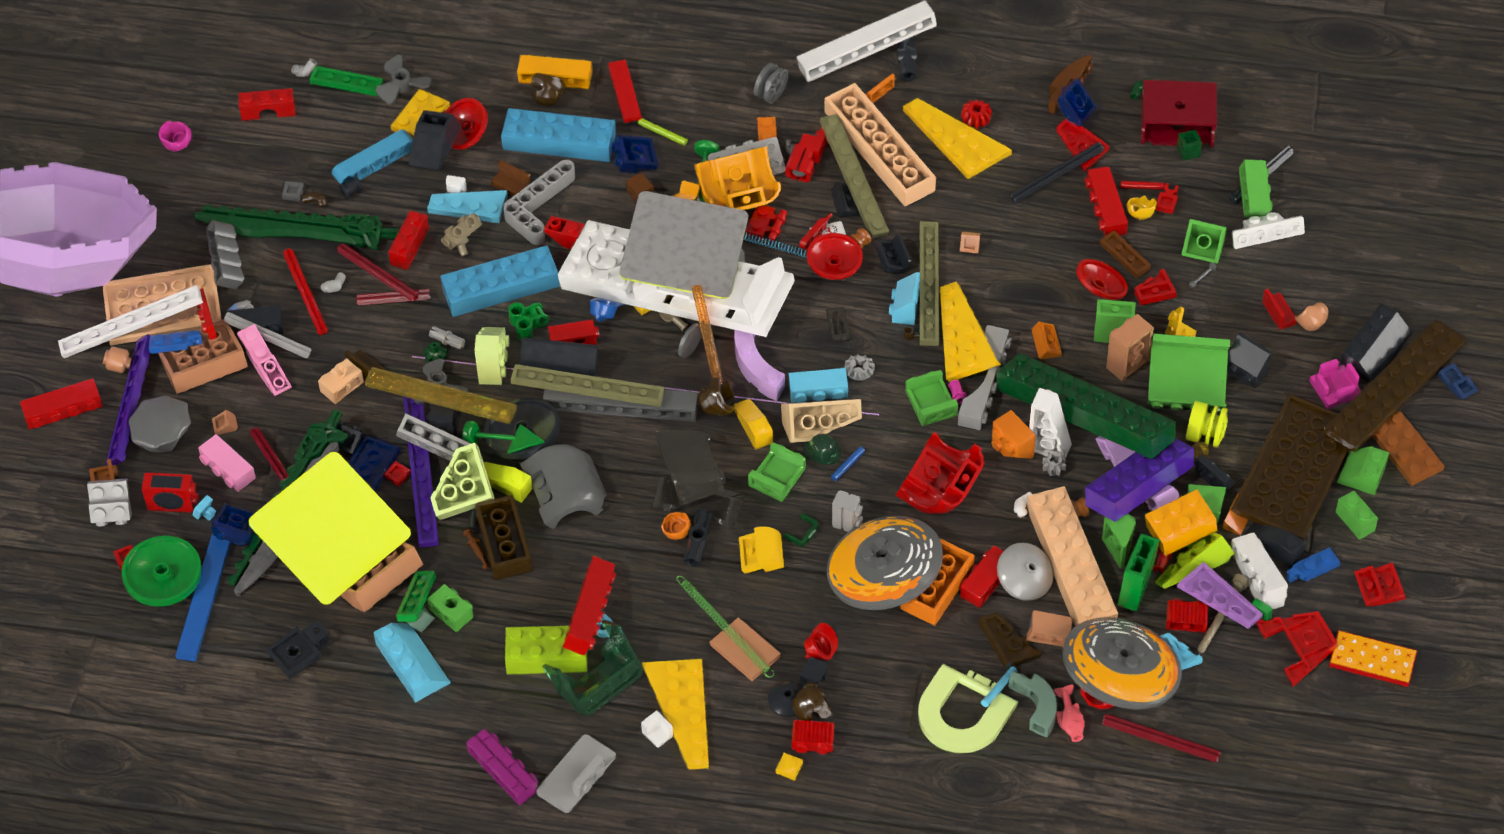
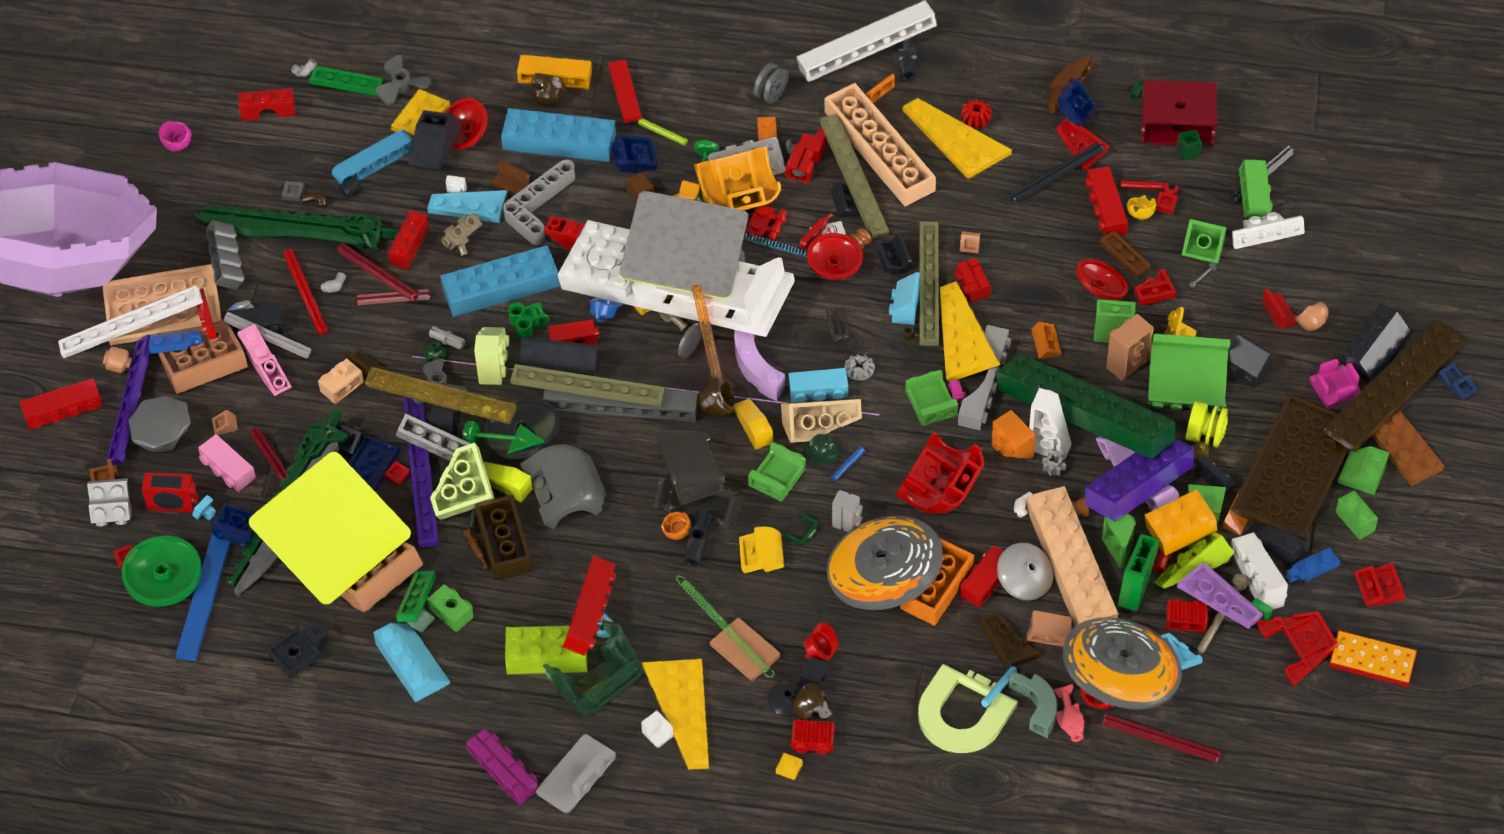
(972, 280): none -> red brick

